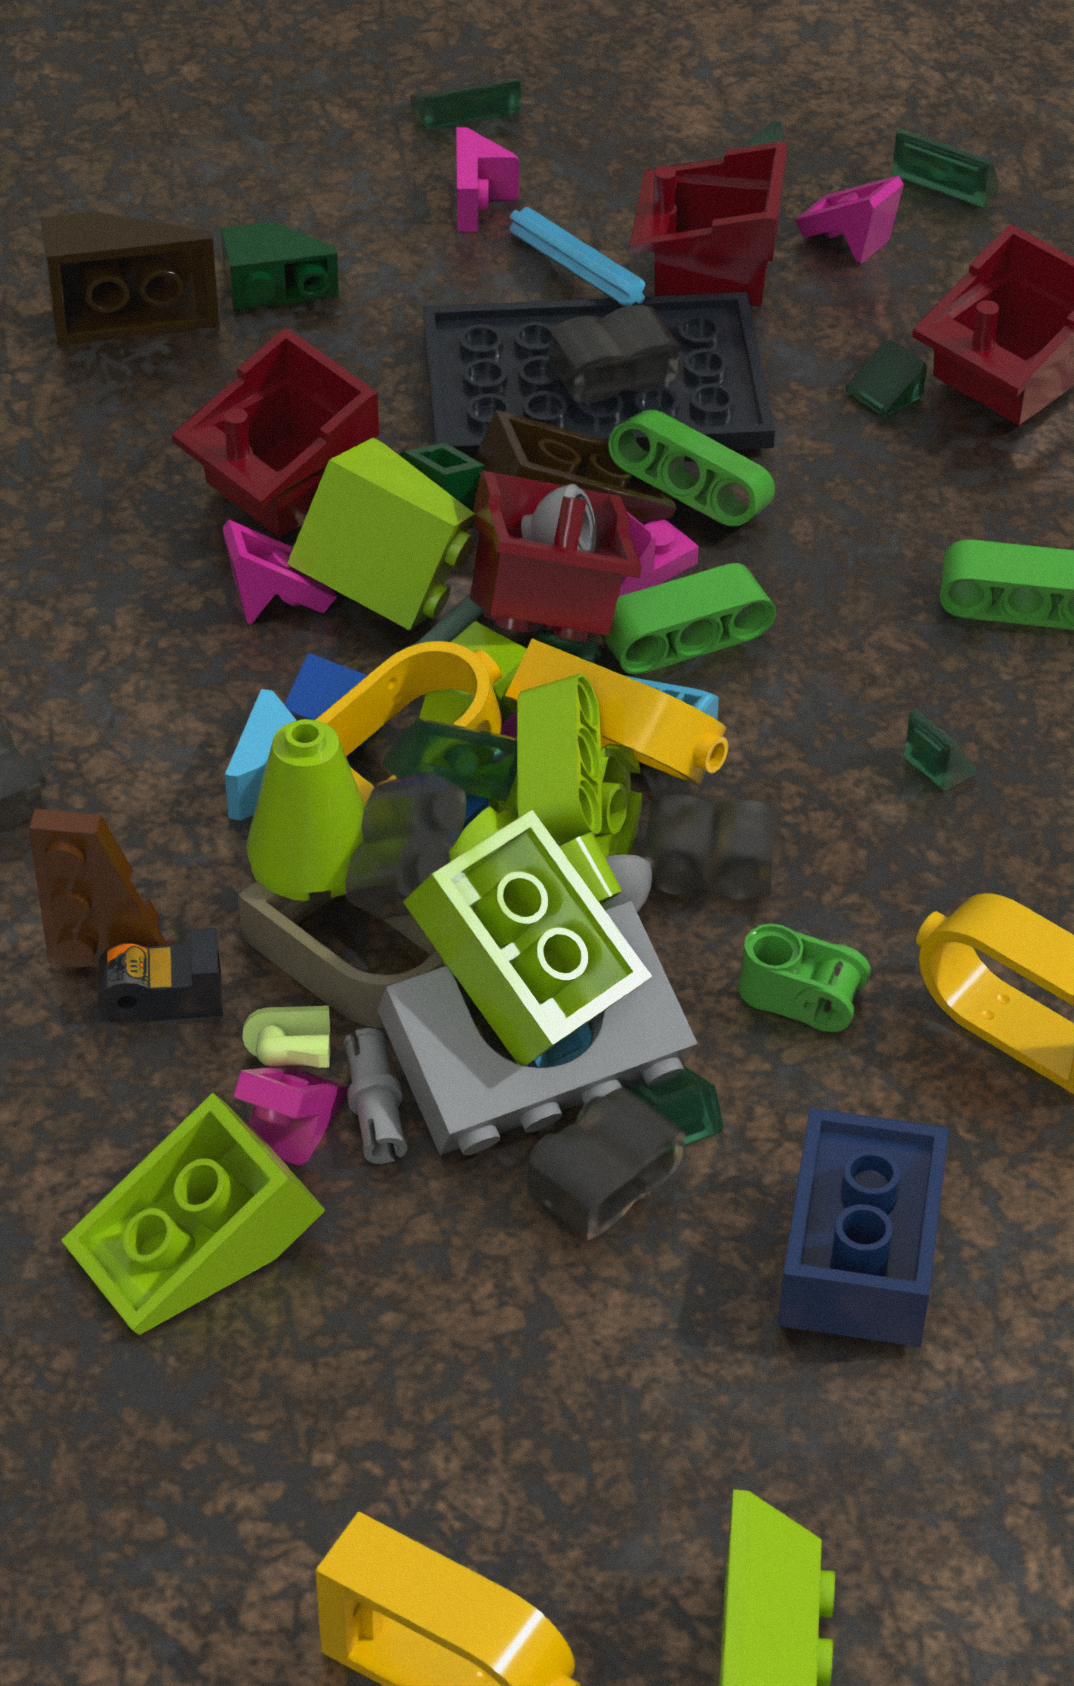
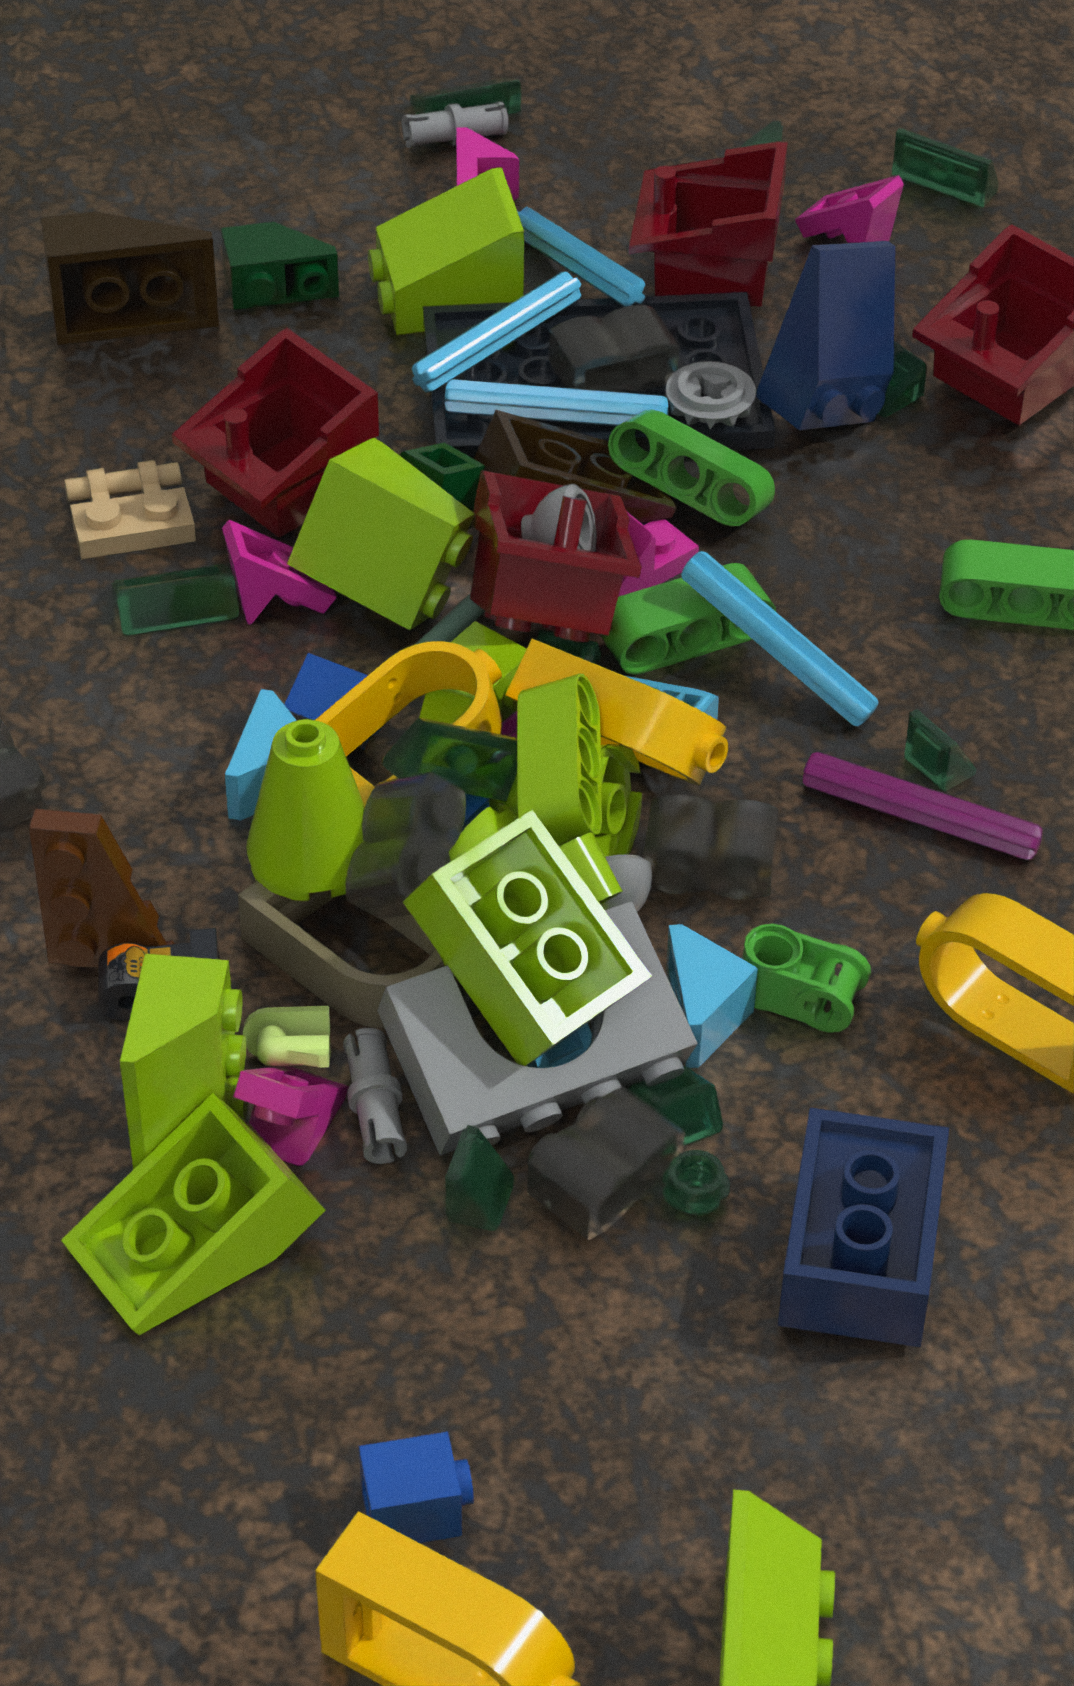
(131, 521): none -> tan plate
(175, 599): none -> clear green slope
(180, 1046): none -> lime slope
(416, 1486): none -> blue brick
(441, 125): none -> light grey pin
(450, 252): none -> lime slope
(477, 1182): none -> clear green slope
(496, 332): none -> medium azure axle
(548, 402): none -> medium azure axle
(699, 1170): none -> clear green plate
(710, 987): none -> medium azure slope
(717, 381): none -> light grey gear
(779, 638): none -> medium azure axle
(835, 339): none -> dark blue slope
(922, 806): none -> magenta axle

